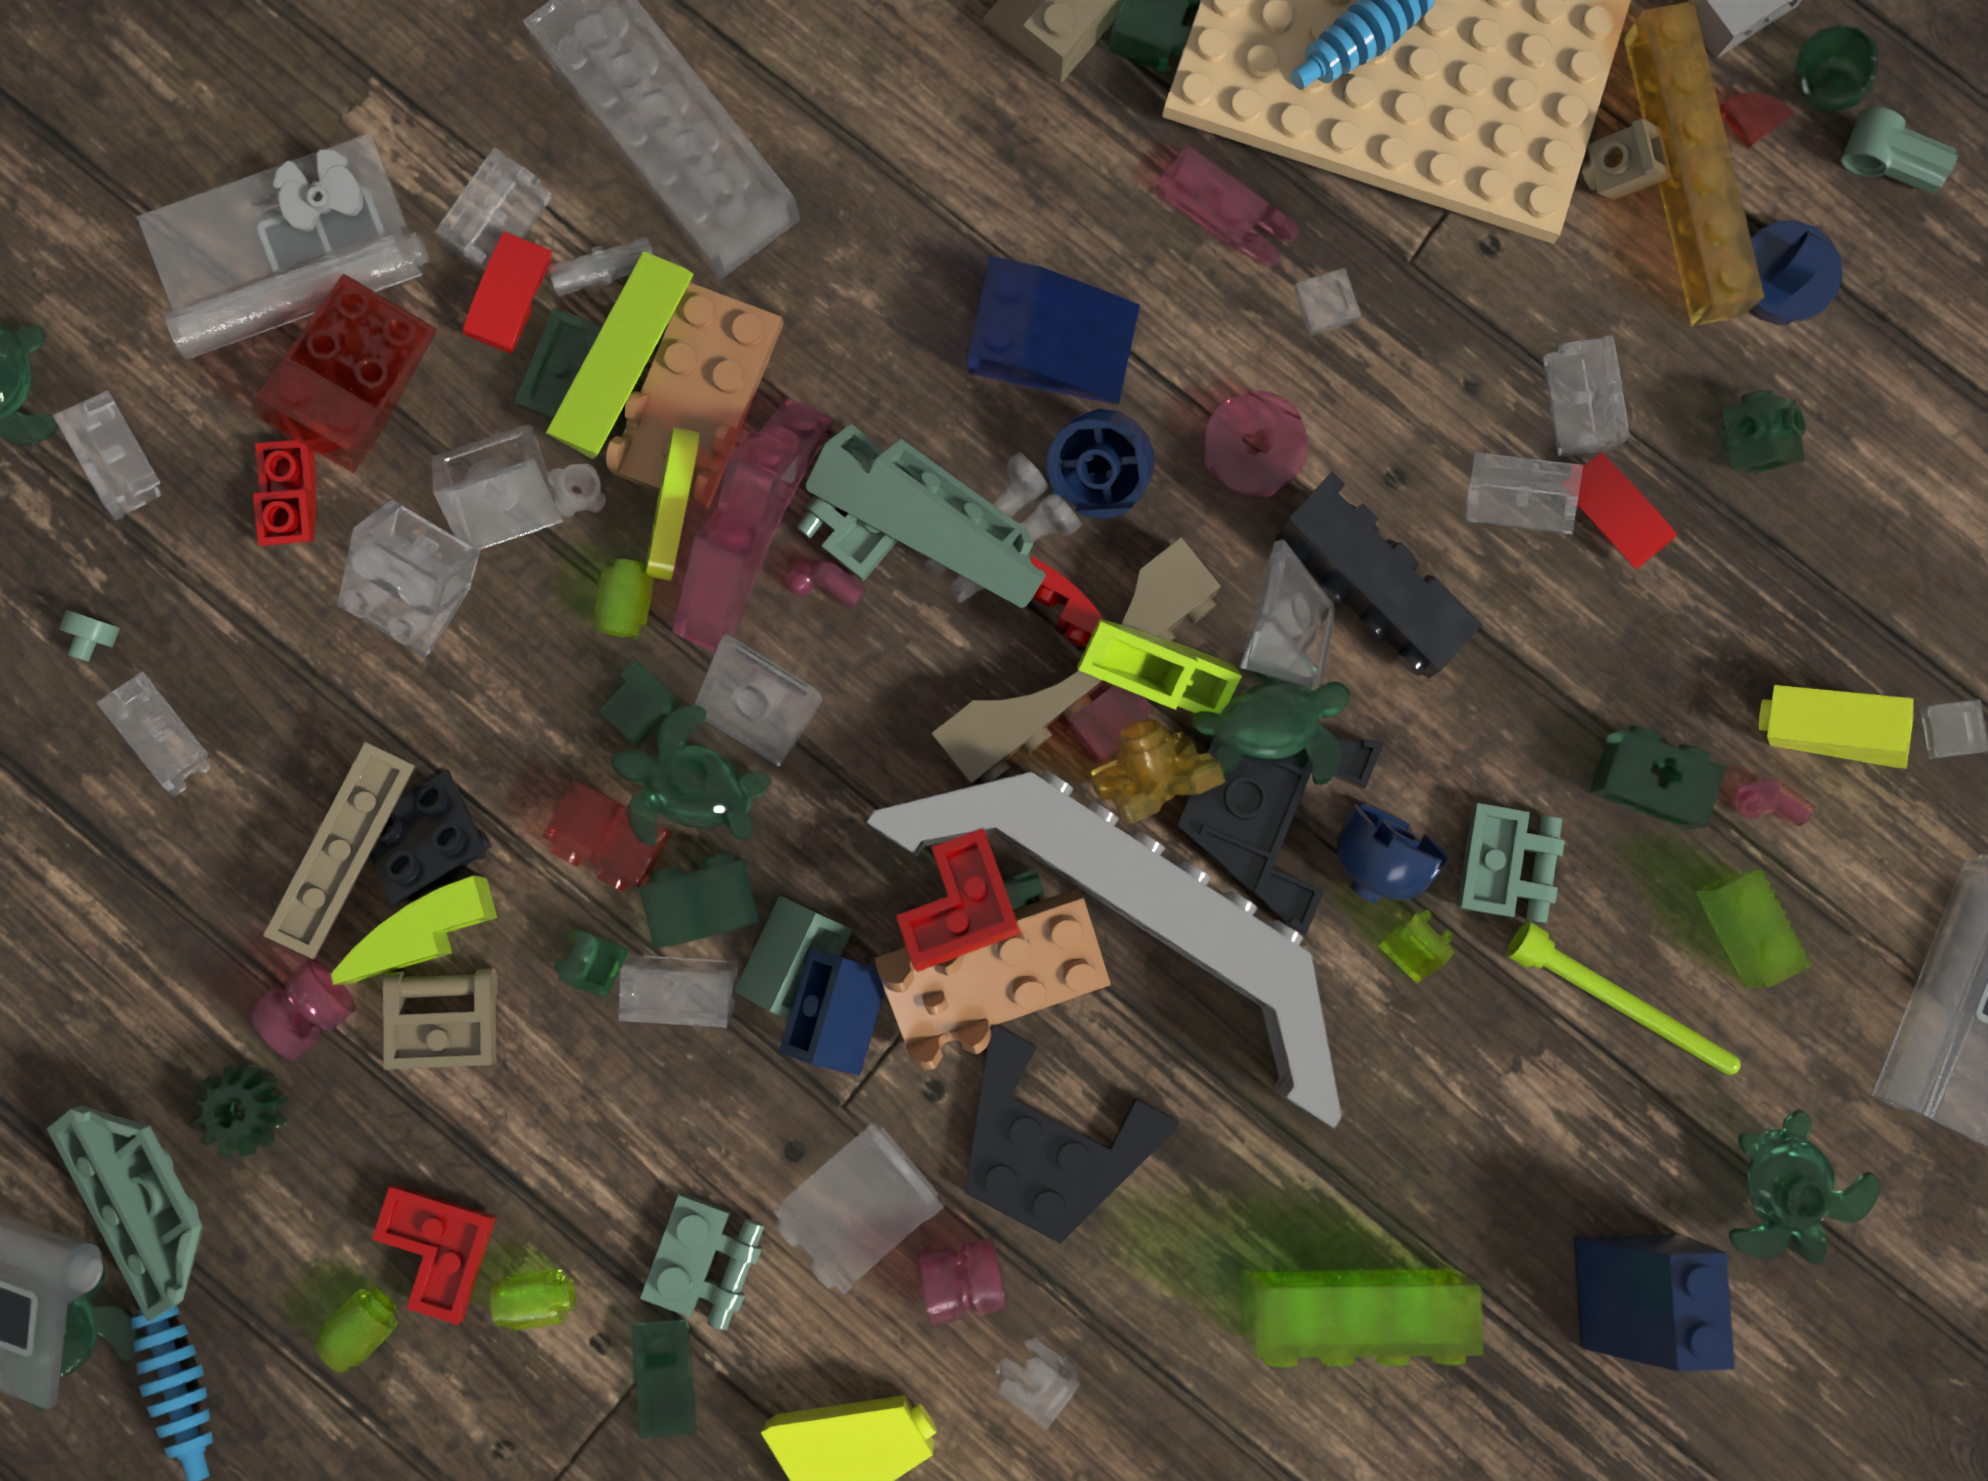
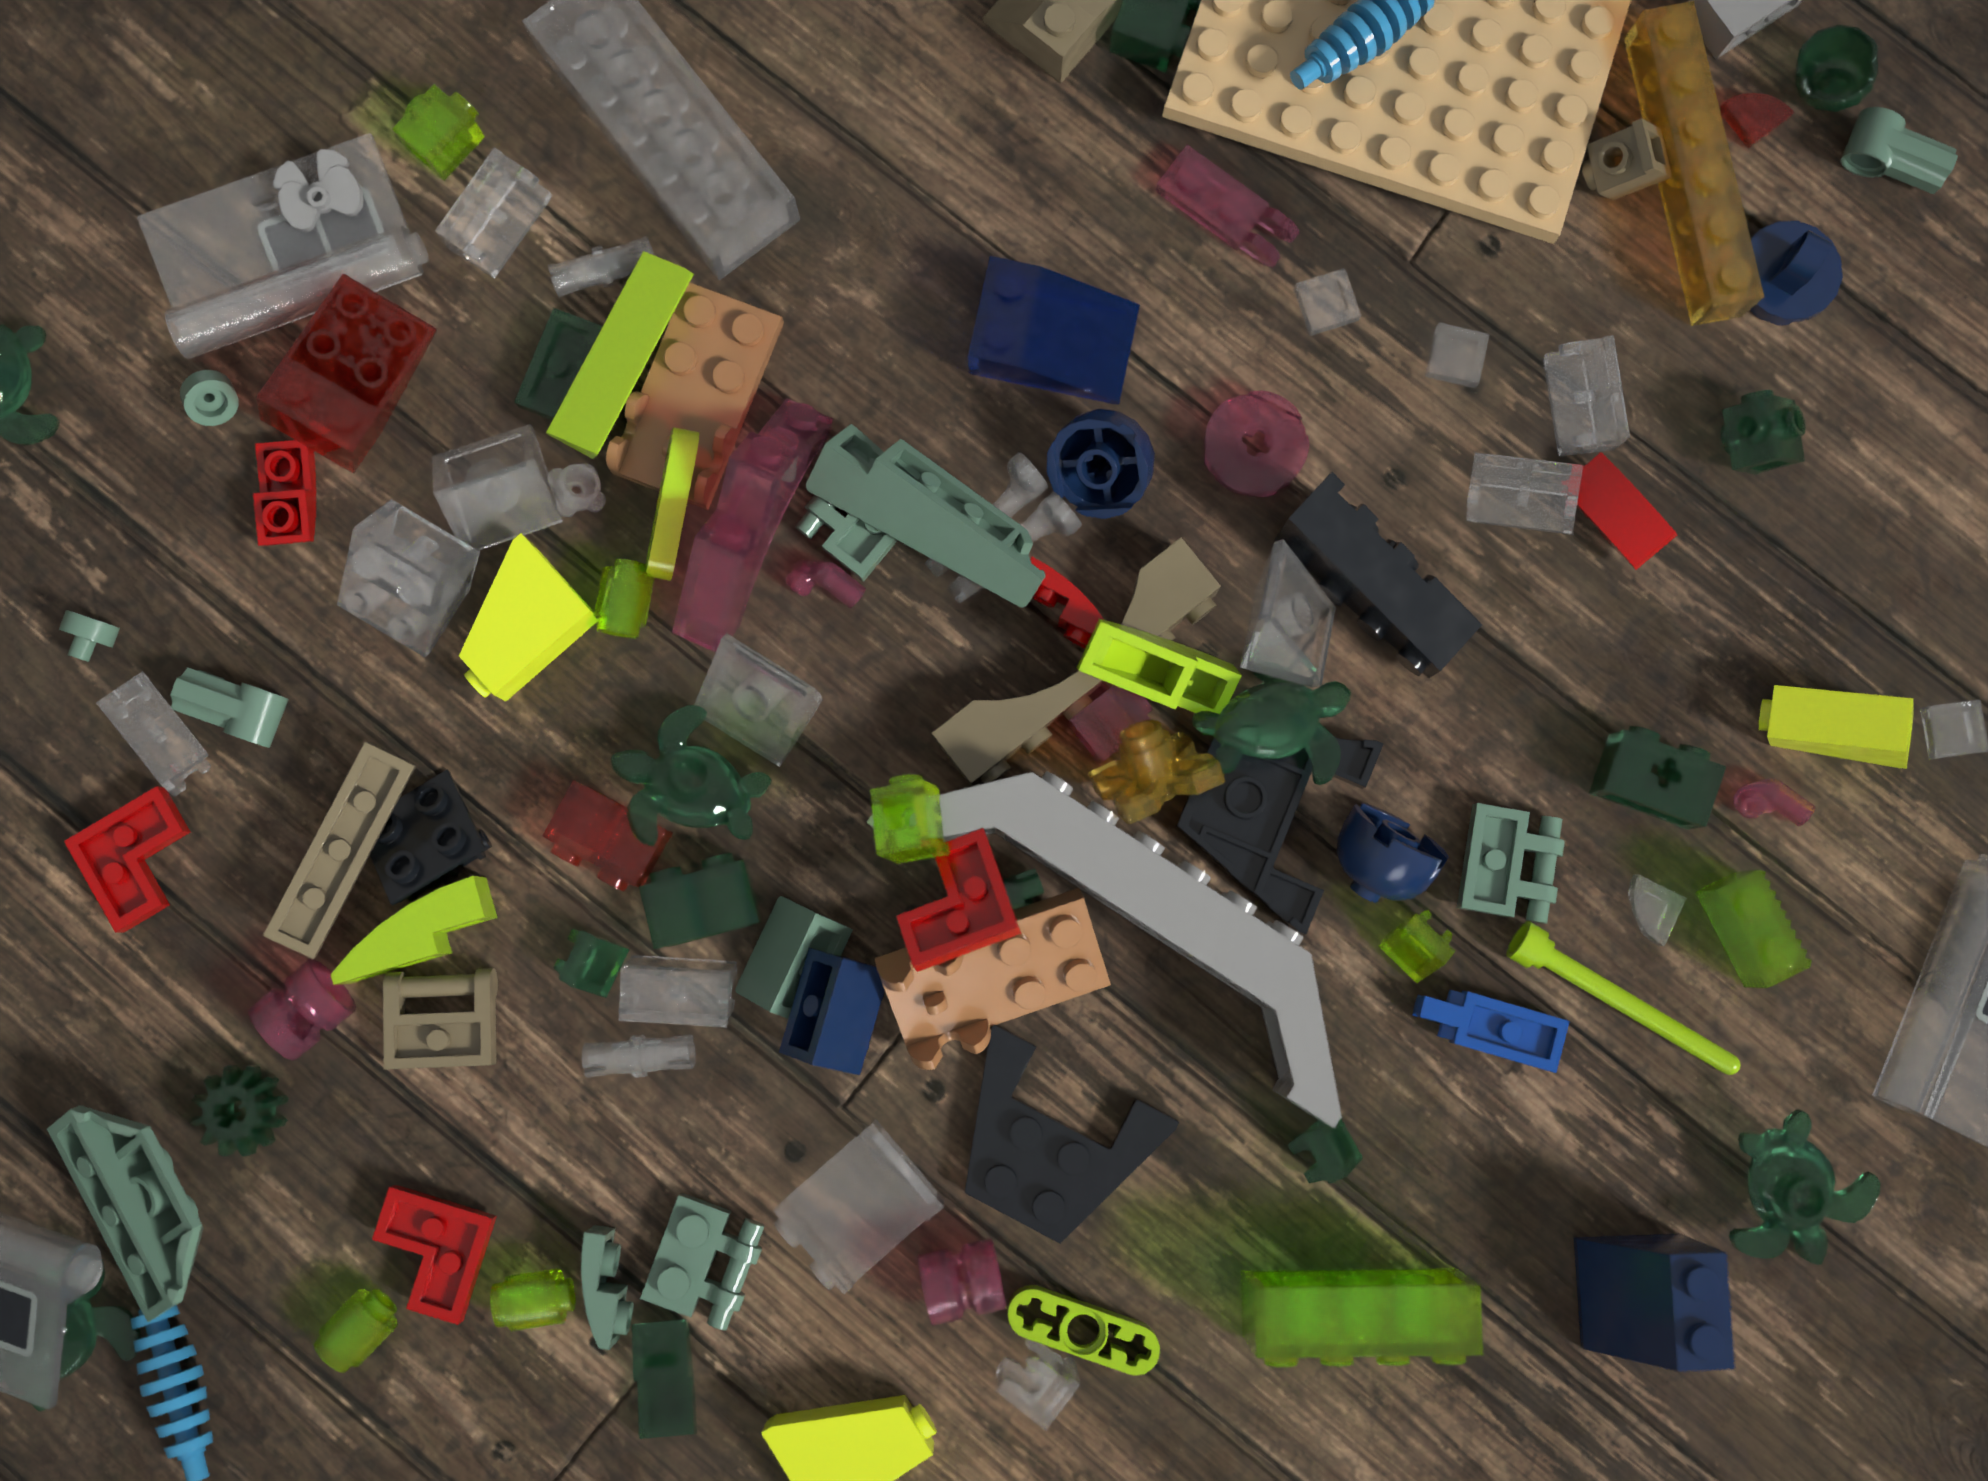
(109, 454): clear hinge -> none
(114, 856): none -> red plate
(209, 397): none -> sand green tile
(240, 710): none -> sand green piece
(439, 130): none -> clear neon green brick
(507, 292): red slope -> none
(522, 623): none -> neon yellow slope
(604, 1301): none -> sand green slope
(638, 1056): none -> clear pin
(639, 704): clear green panel -> none
(891, 815): none -> clear neon green brick
(1125, 1330): none -> lime beam
(1332, 1150): none -> clear green tile
(1457, 355): none -> clear tile
(1497, 1028): none -> blue hinge
(1654, 908): none -> clear tile

